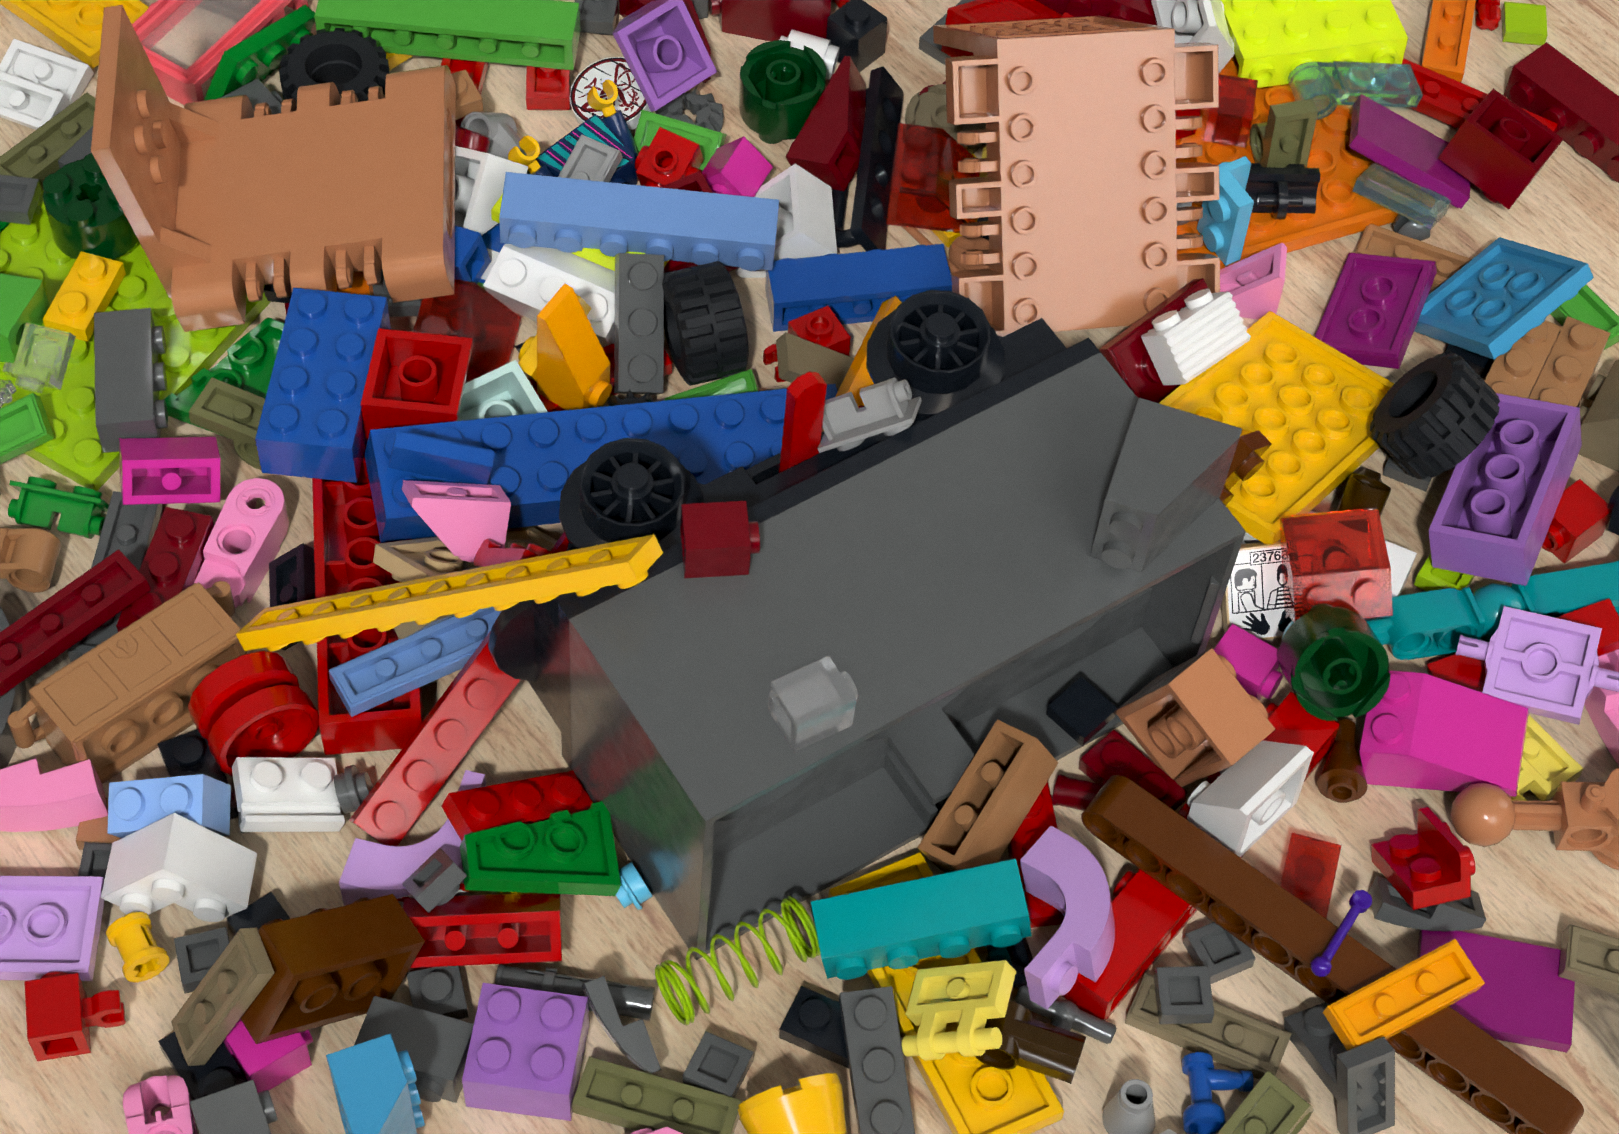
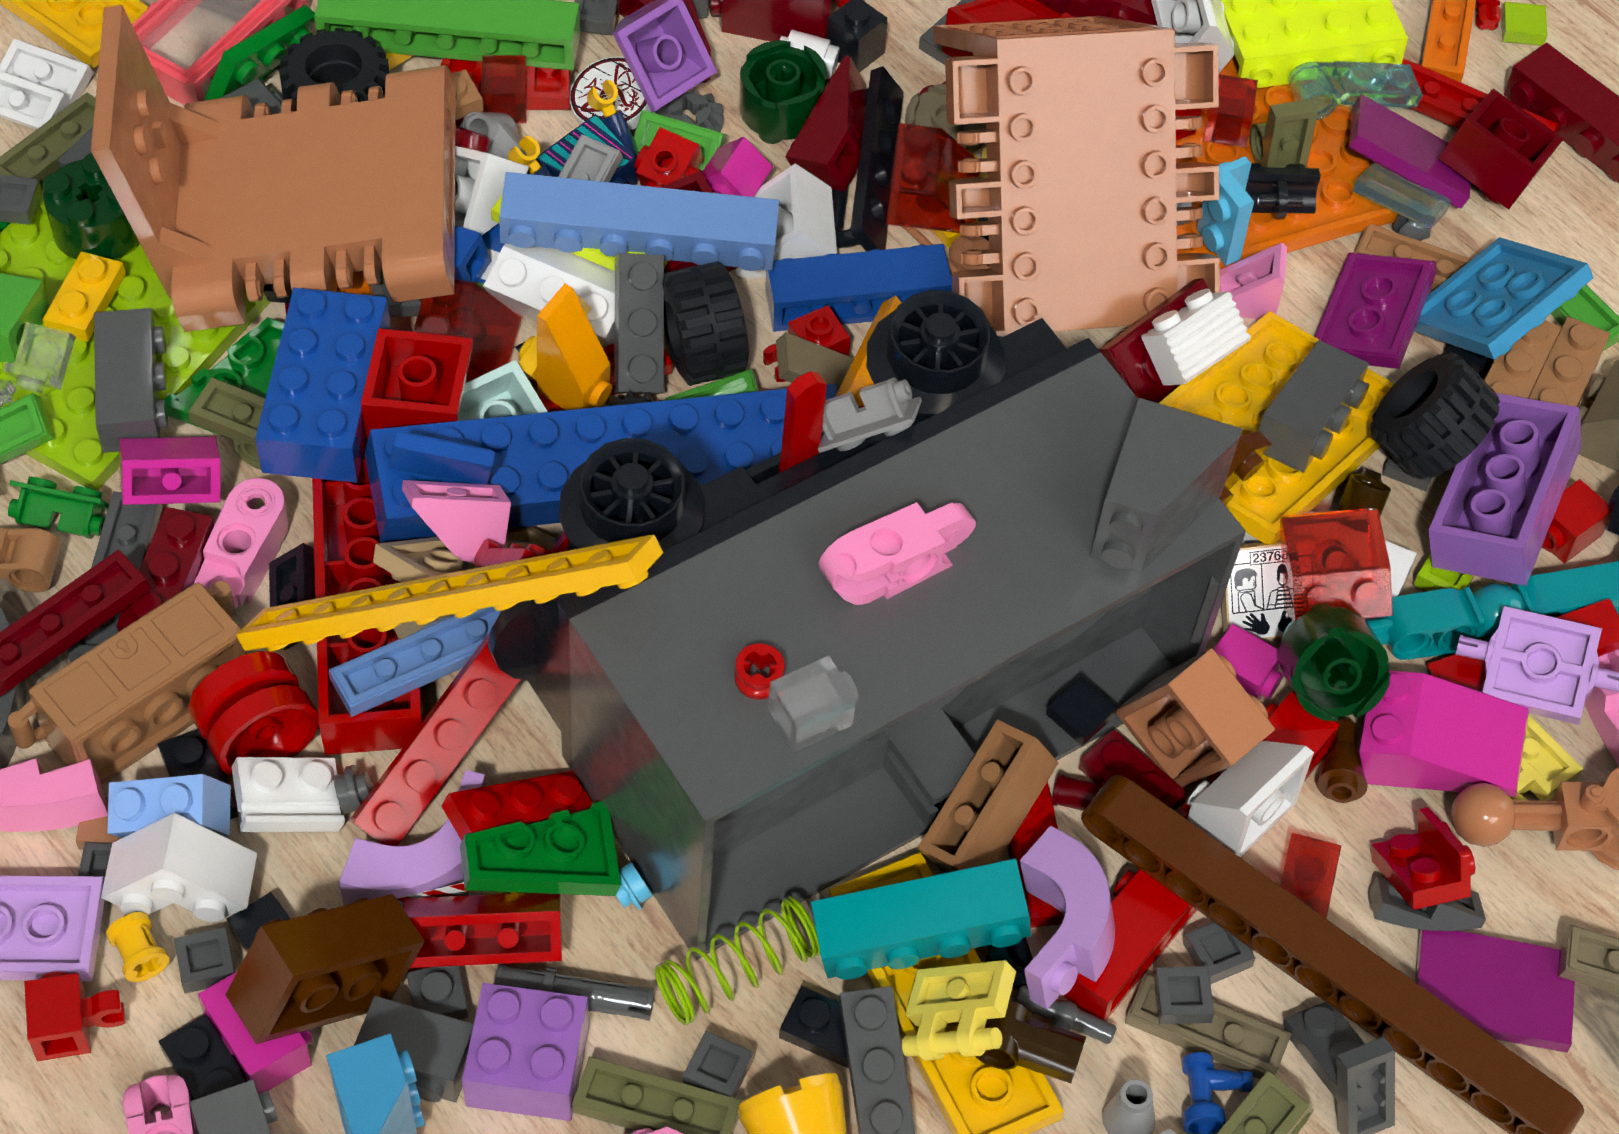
(222, 996): dark tan tile -> none
(435, 881): dark grey plate -> none
(505, 85): none -> clear red brick
(631, 1038): dark grey slope -> none
(717, 539): dark red brick -> none
(761, 656): none -> red bush
(895, 552): none -> bright pink piece
(1314, 406): none -> dark grey brick
(1359, 903): dark purple hinge -> none
(1404, 996): light orange tile -> none

